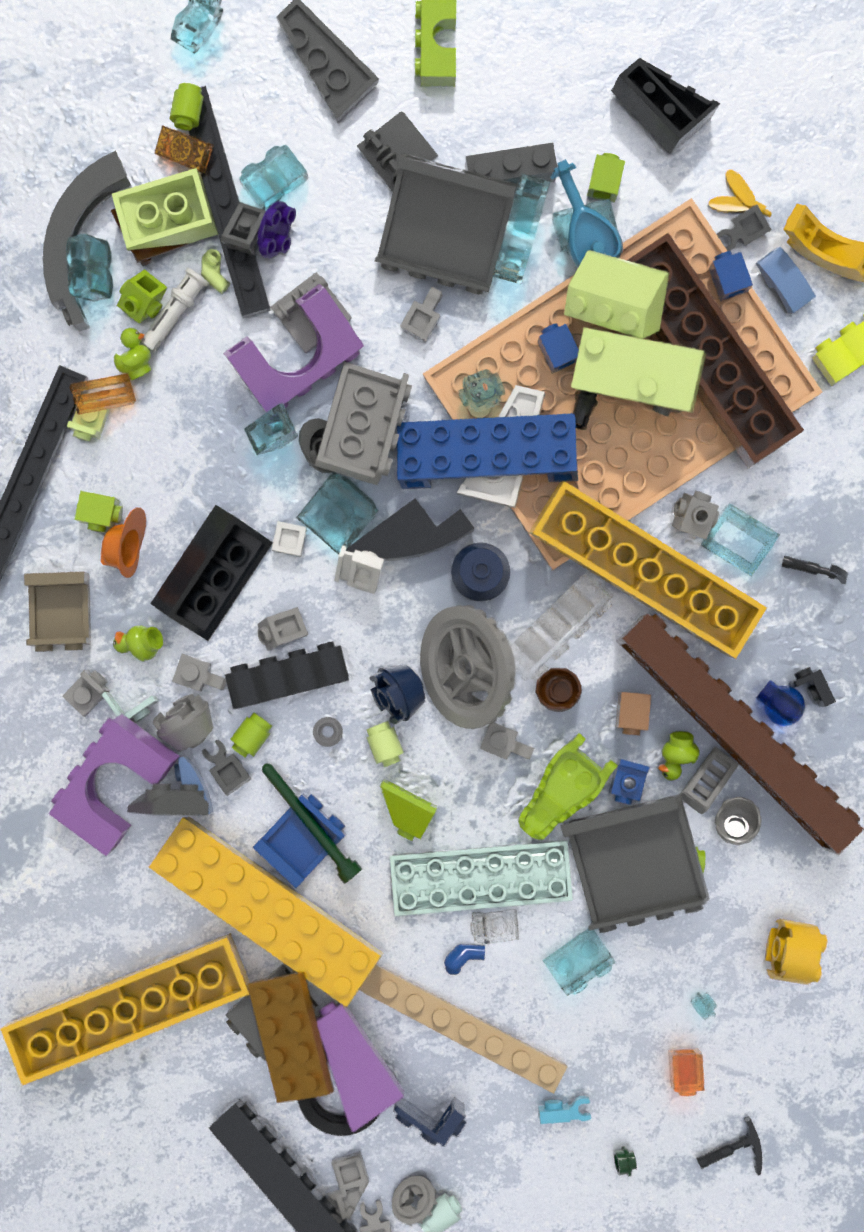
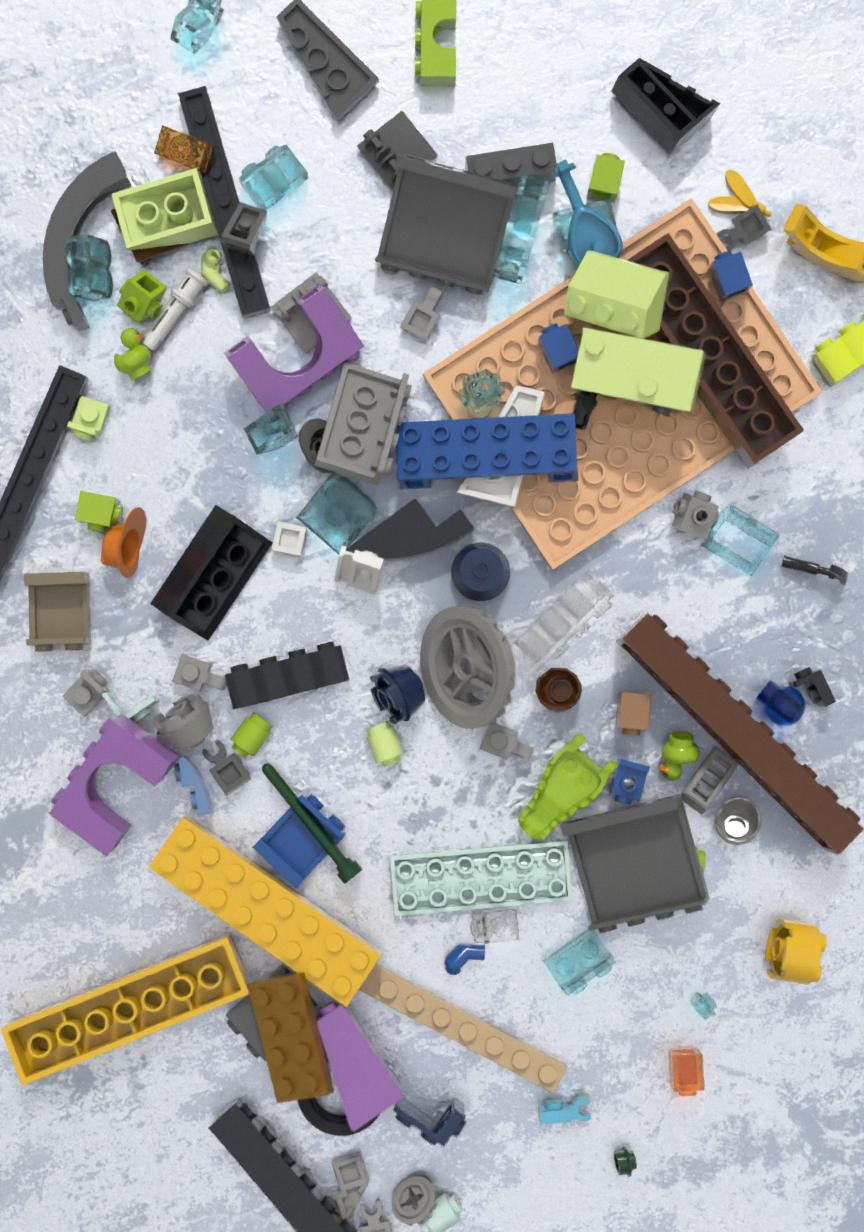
(82, 408): clear orange tile -> none
(140, 641): lime animal -> none
(164, 801): dark grey slope -> none
(186, 106): lime brick -> none
(275, 229): dark purple dish -> none
(281, 629): light grey bracket -> none
(320, 738): flat silver plate -> none
(407, 810): lime slope -> none
(647, 570): yellow brick -> none
(728, 1149): black piece -> none
(786, 278): medium blue slope -> none

